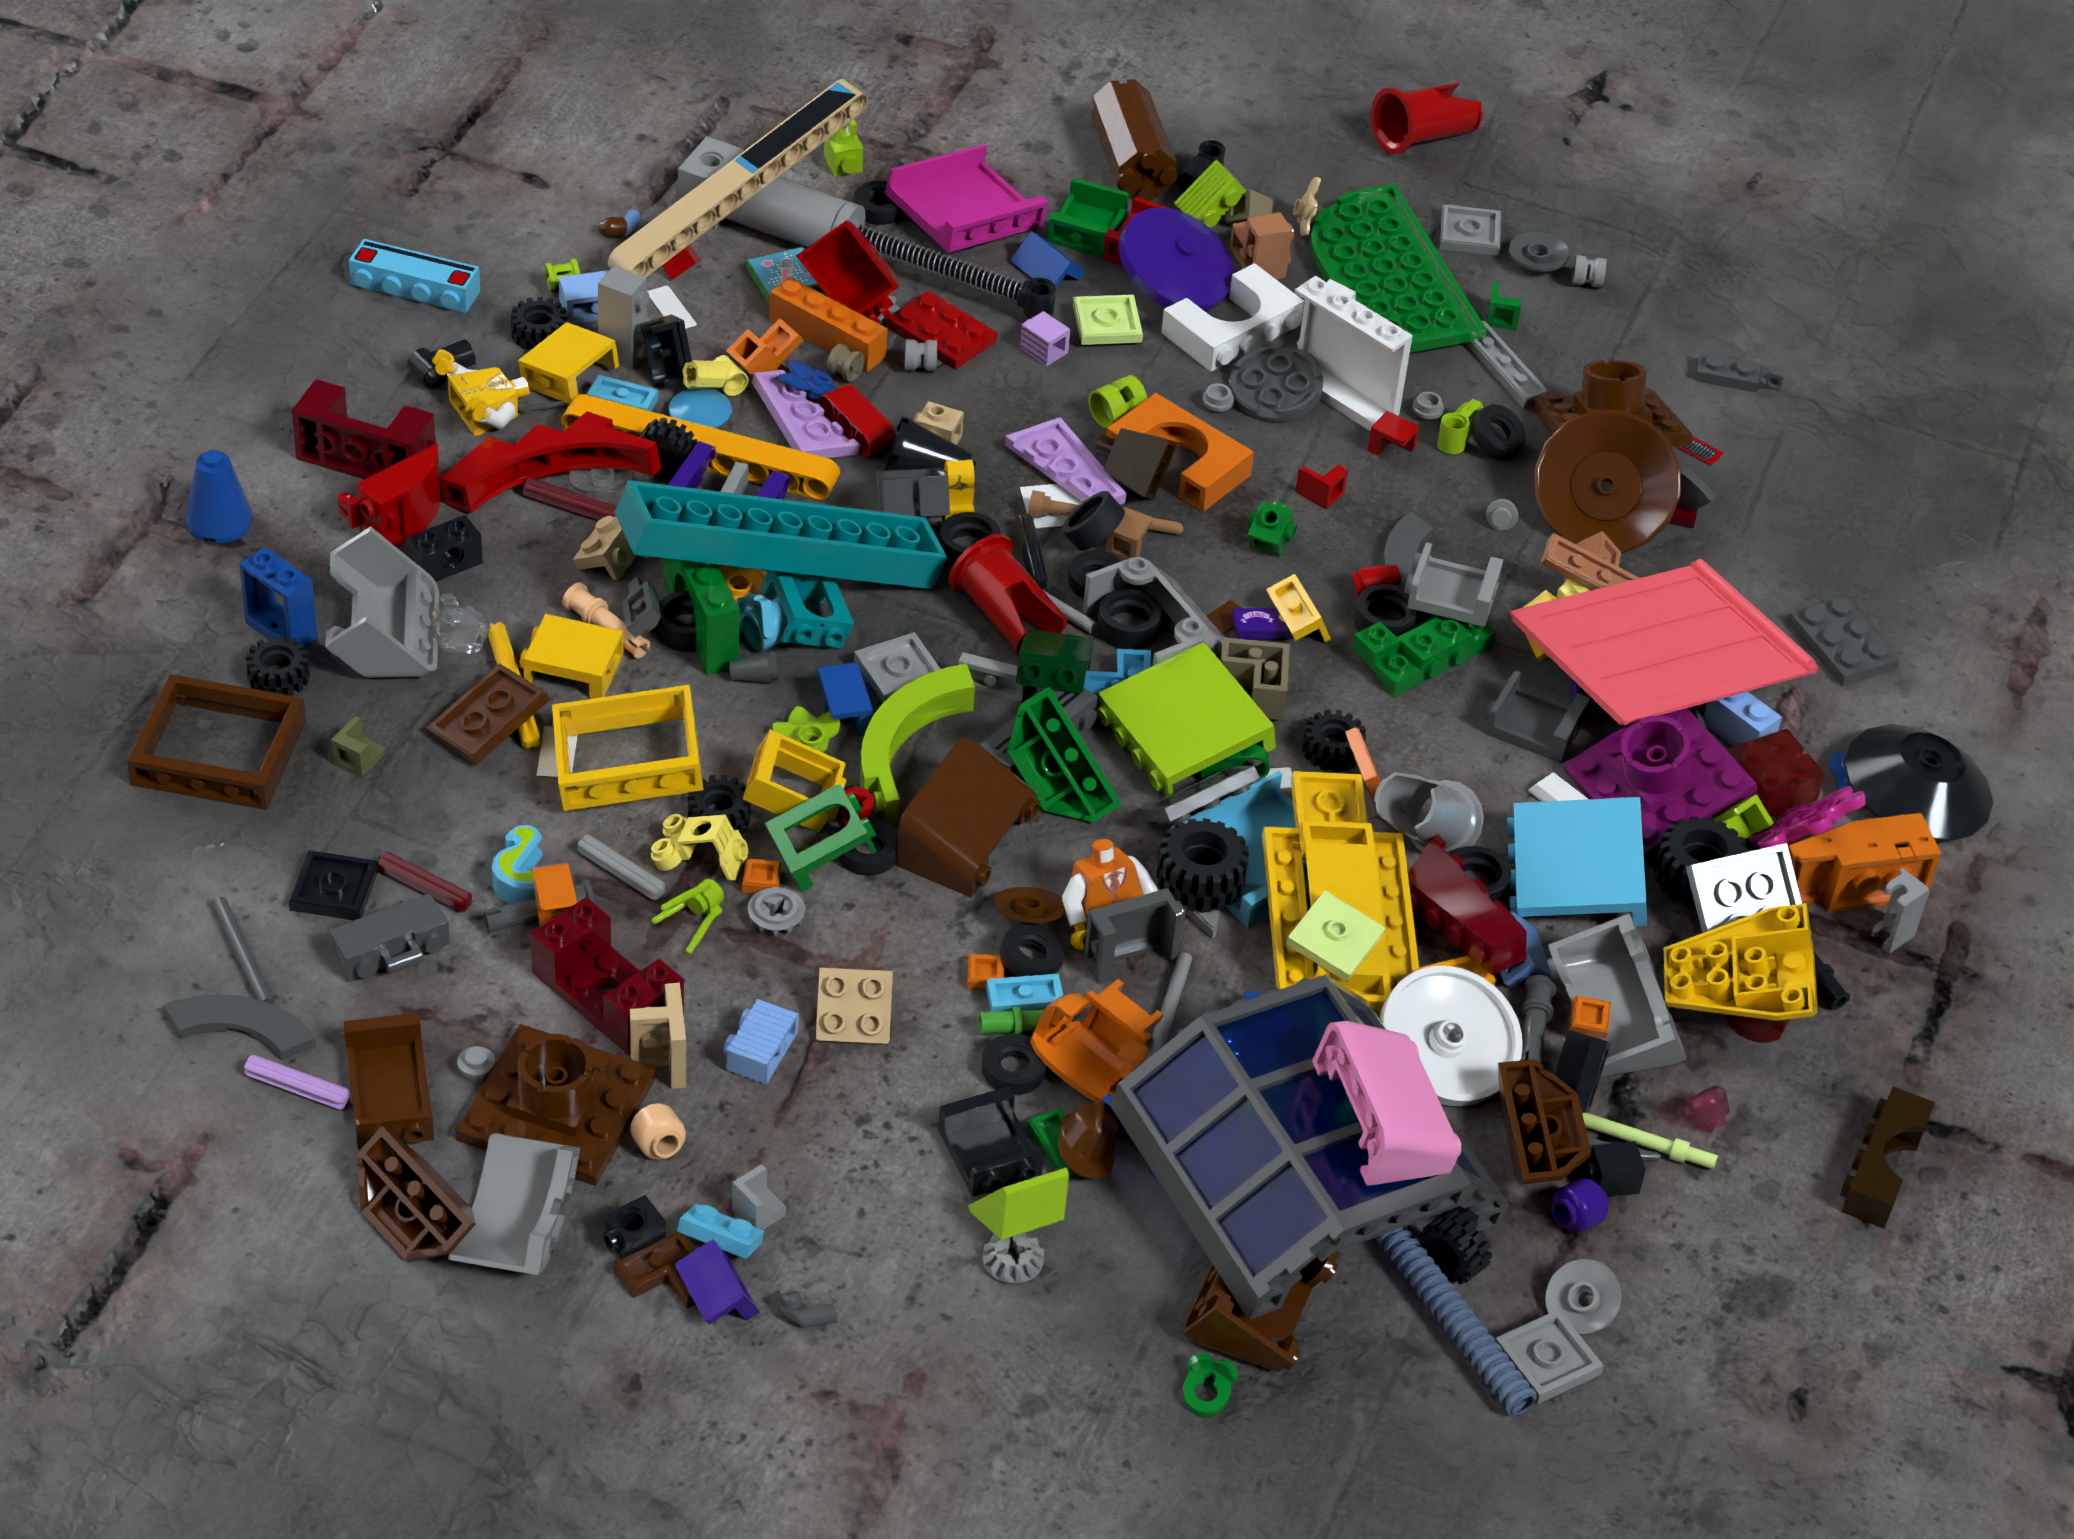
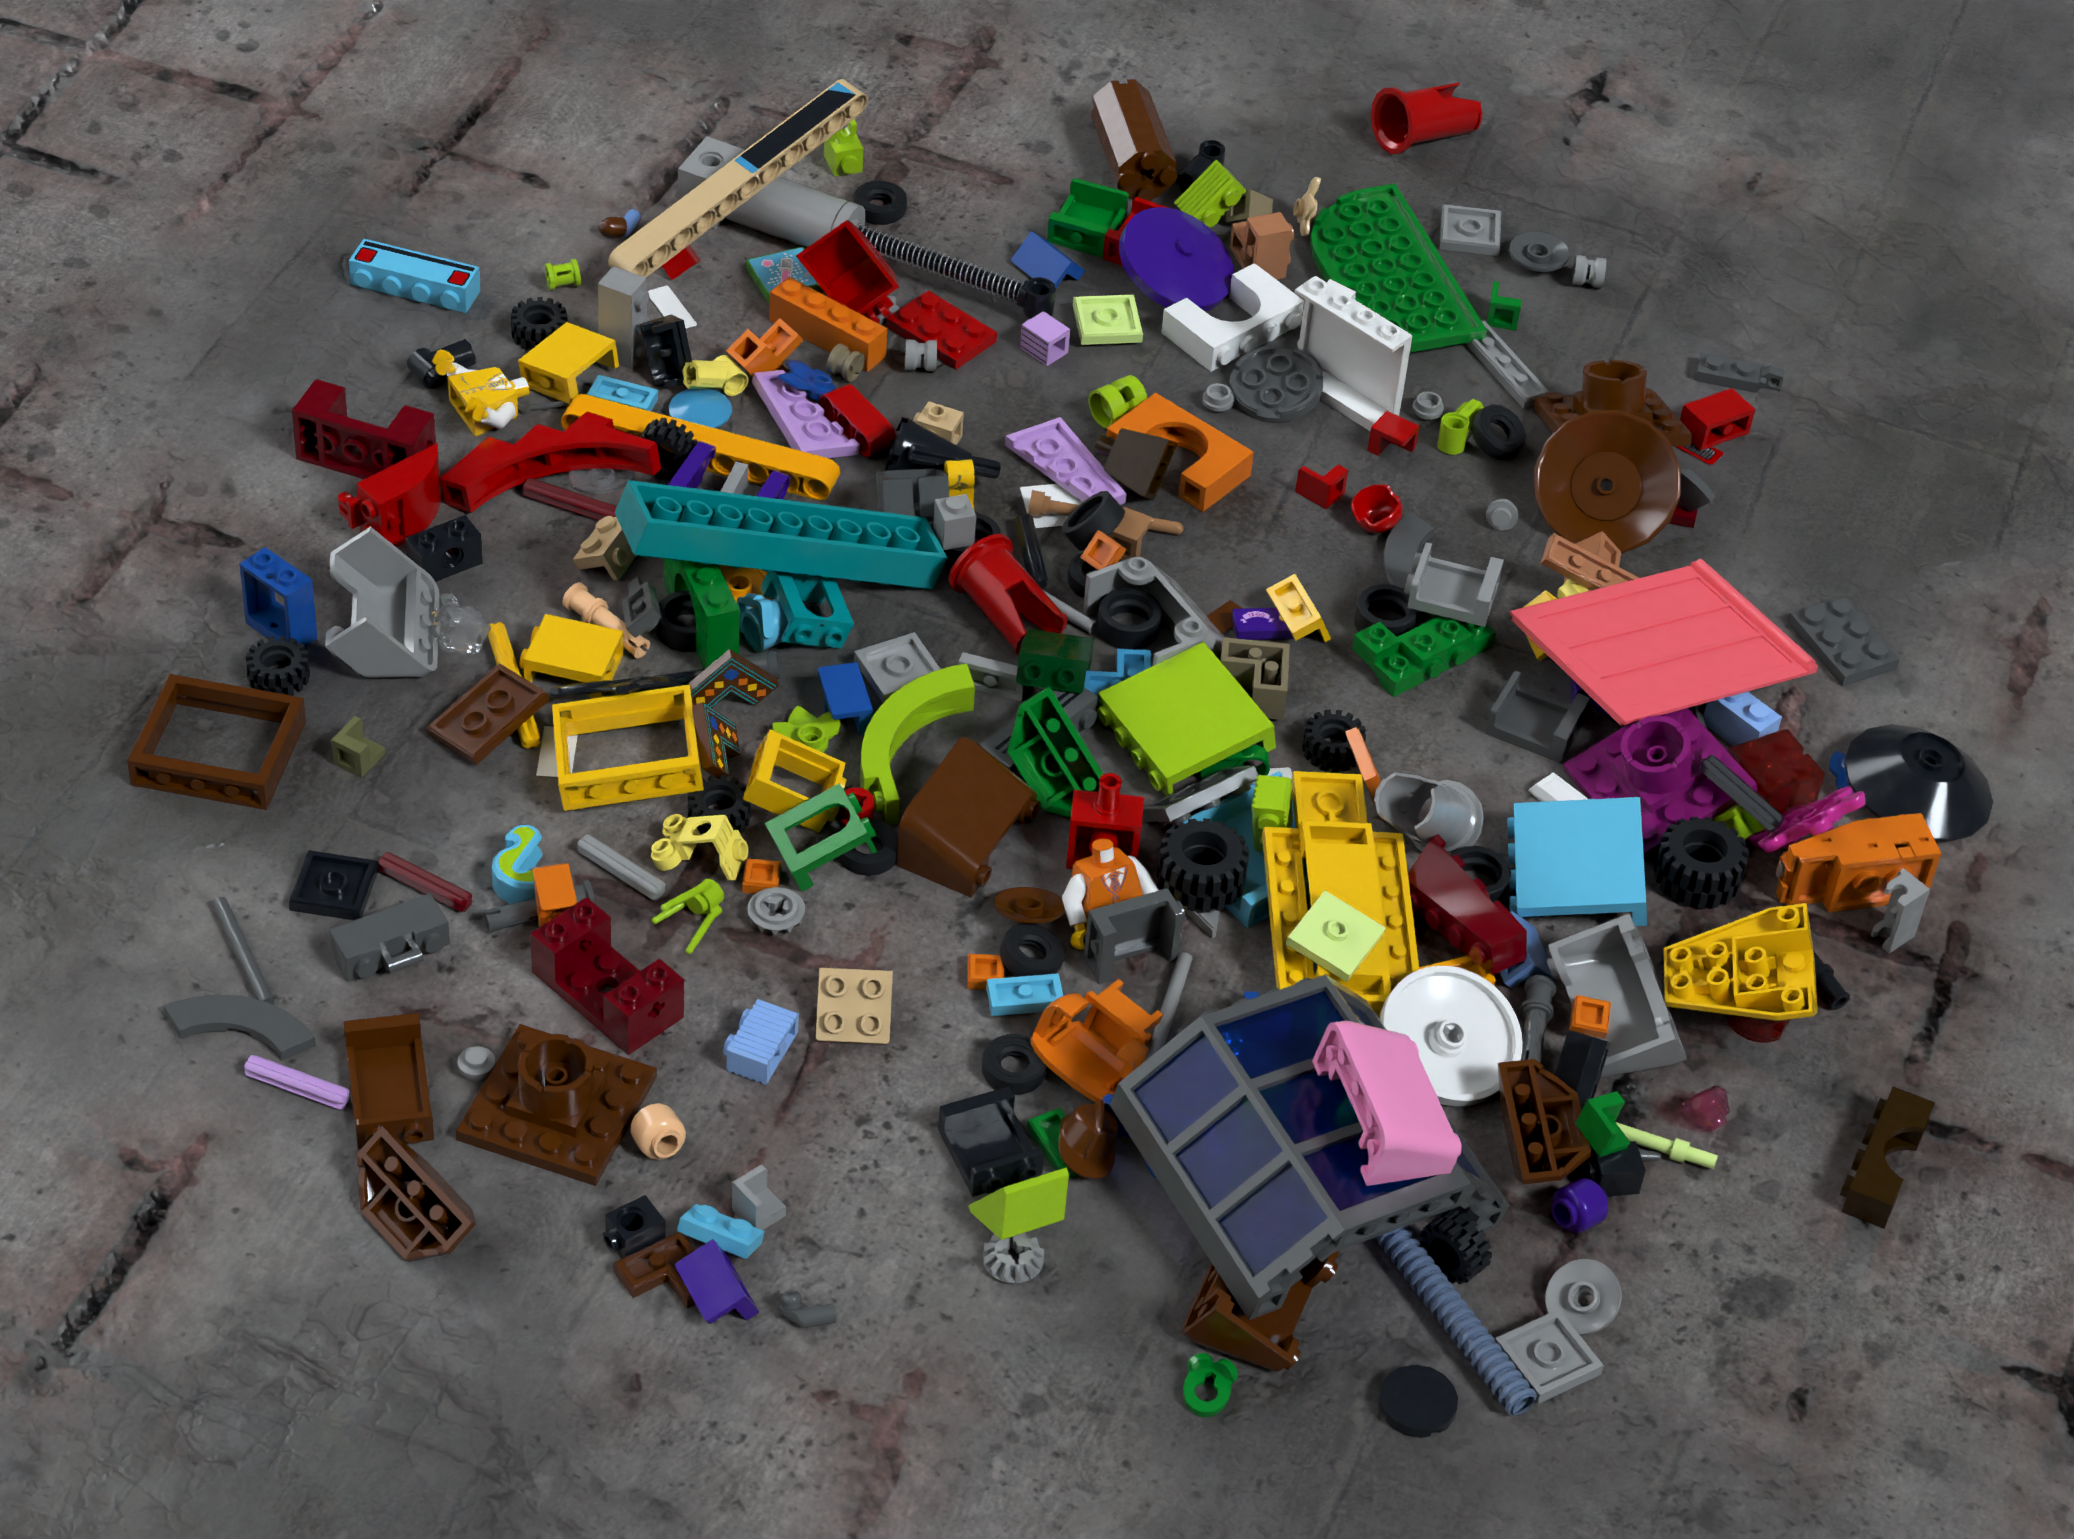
(217, 501): blue cone -> none
(519, 1204): light grey panel -> none
(580, 296): light blue brick -> none
(627, 685): none -> black animal
(660, 1036): tan bracket -> none
(715, 739): none -> reddish brown tile
(733, 675): none -> reddish brown tile
(937, 458): none -> black axle
(954, 522): none -> light grey brick
(962, 200): dark pink panel -> none
(1010, 1021): bright green pin -> none
(1102, 551): none -> orange tile
(1104, 816): none -> red brick
(1270, 806): none -> lime brick
(1271, 527): green brick -> none
(1375, 575): red cone -> none
(1376, 508): none -> red hair
(1418, 1400): none -> black tile
(1599, 1124): none -> green panel
(1717, 418): none -> red brick
(1741, 793): none -> black axle
(1742, 885): plate -> none

